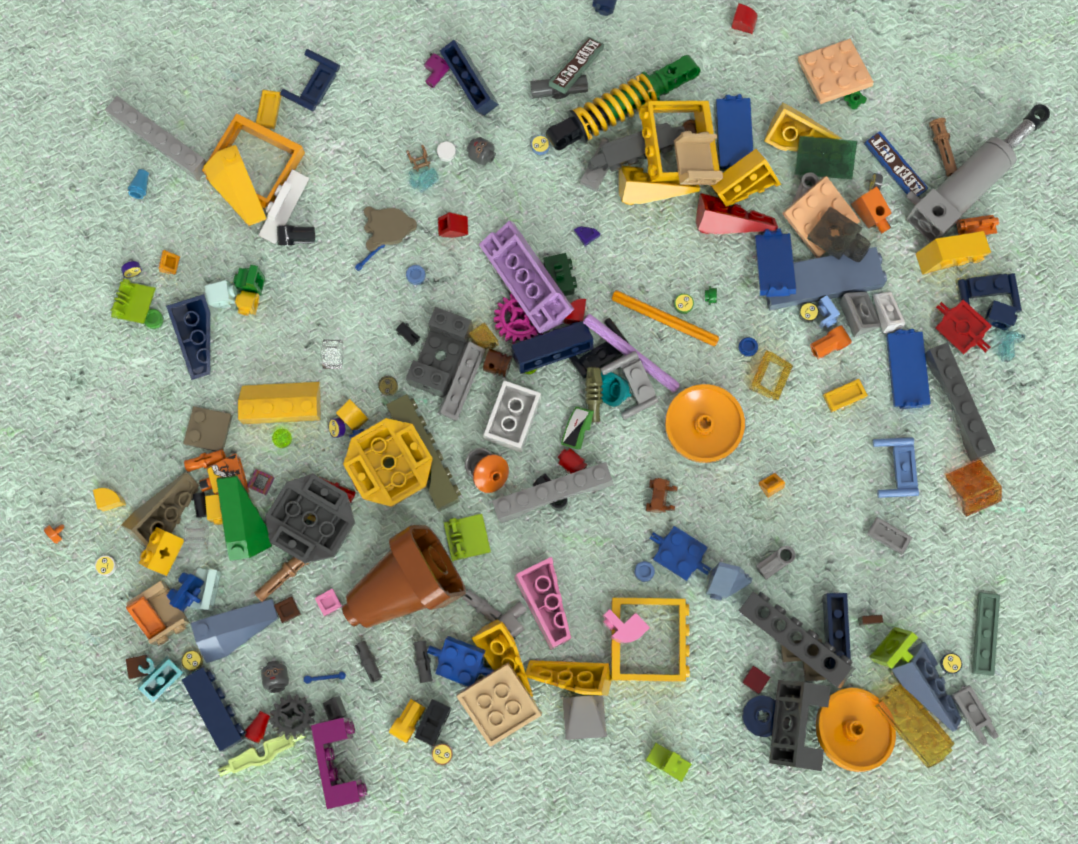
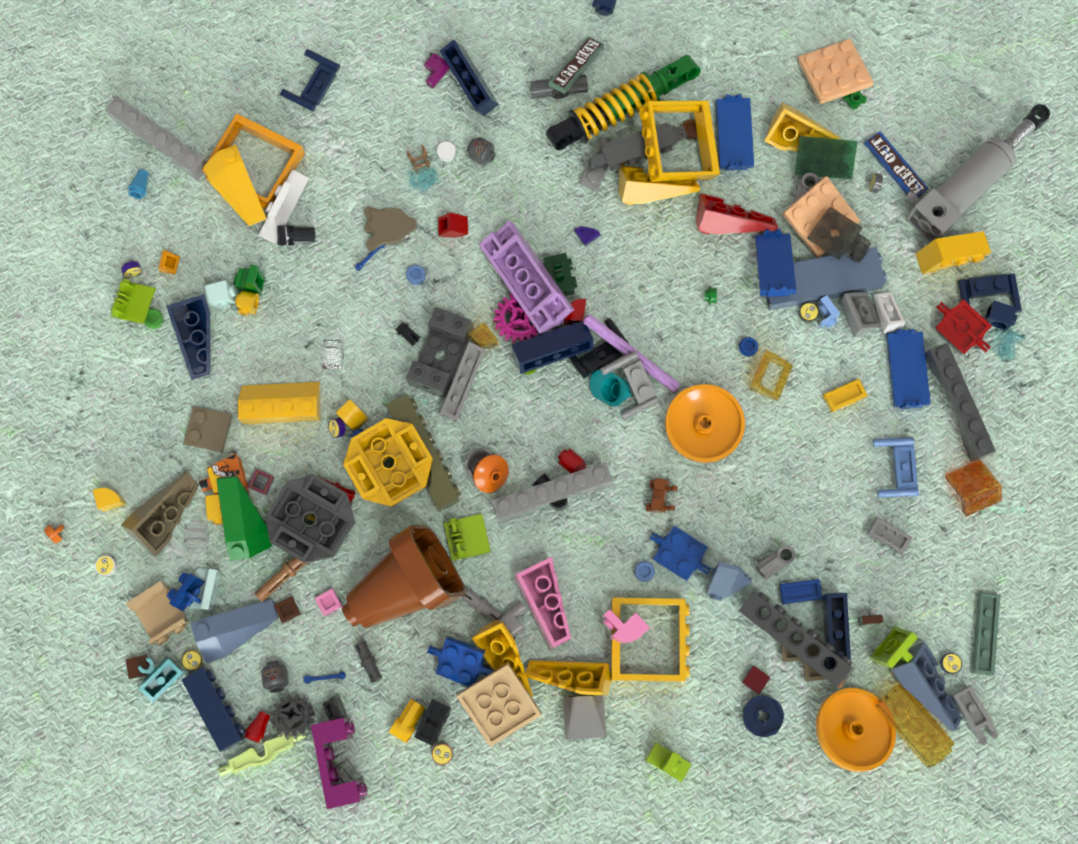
(146, 617): orange tile -> none
(161, 551): yellow brick -> none
(200, 504): black pin -> none
(204, 460): orange pin -> none
(268, 109): yellow tile -> none
(282, 438): clear neon green plate -> none
(388, 385): clear smoke tile -> none
(423, 661): dark grey pin -> none
(497, 363): reddish brown piece -> none
(512, 416): white brick -> none
(540, 145): tile -> none
(578, 422): slope -> none
(593, 388): olive hinge -> none
(665, 318): light orange axle -> none
(683, 303): tile -> none
(695, 159): tan panel -> none
(744, 19): red brick -> none
(745, 178): yellow wedge -> none
(772, 485): light orange slope -> none
(792, 705): dark grey plate -> none
(800, 591): none -> blue tile
(834, 340): orange piece -> none
(873, 210): orange torso -> none
(944, 137): medium nougat pin -> none
(978, 224): orange hinge -> none

